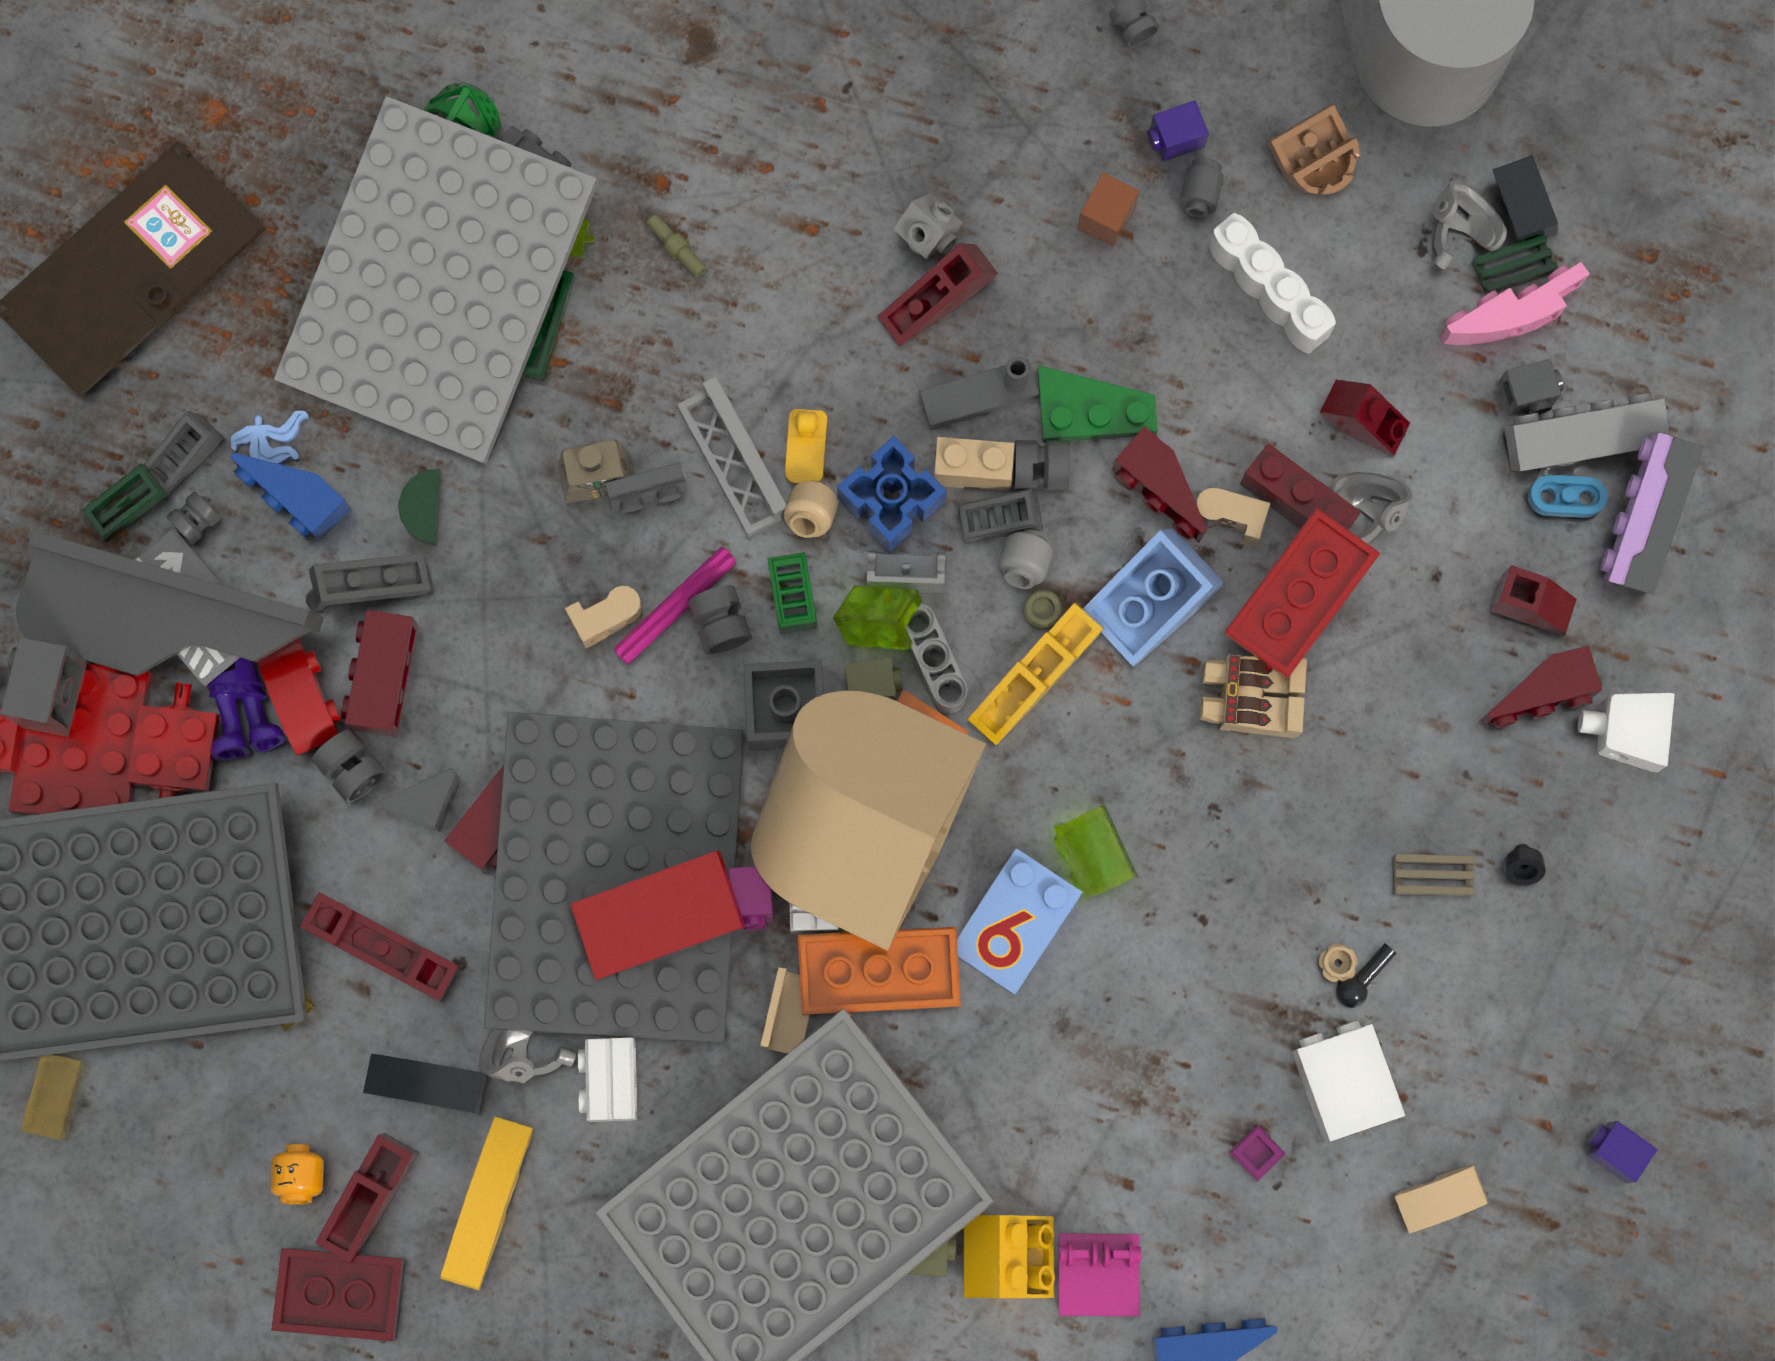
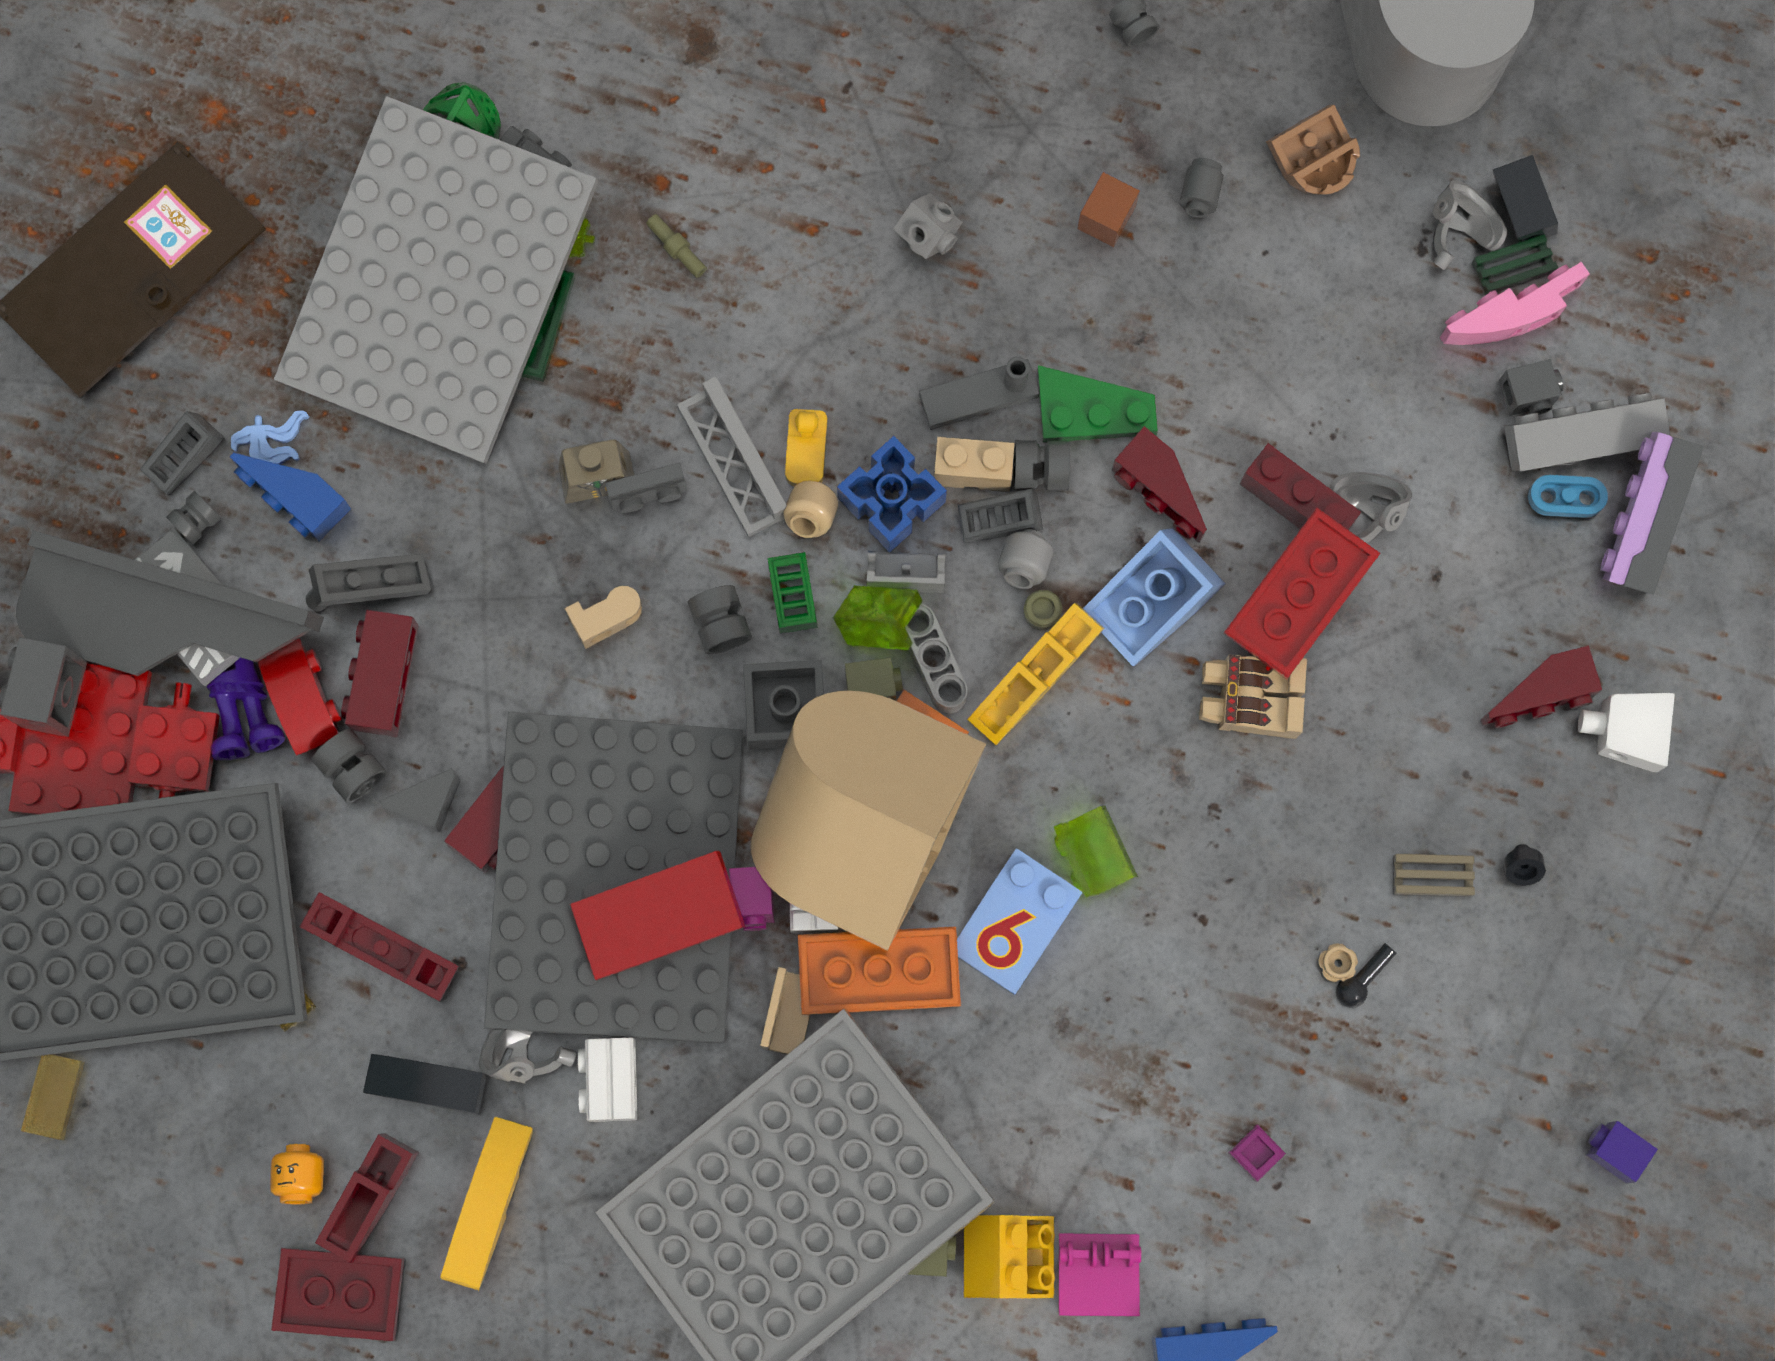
(134, 512): dark green tile -> none
(420, 506): dark green tile -> none
(674, 605): dark pink axle -> none
(938, 292): dark red slope -> none
(1178, 131): dark purple brick -> none
(1233, 512): tan leg -> none
(1279, 290): white brick -> none
(1347, 1081): white brick -> none
(1365, 415): dark red slope -> none
(1441, 1199): tan slope -> none
(1533, 600): dark red slope -> none

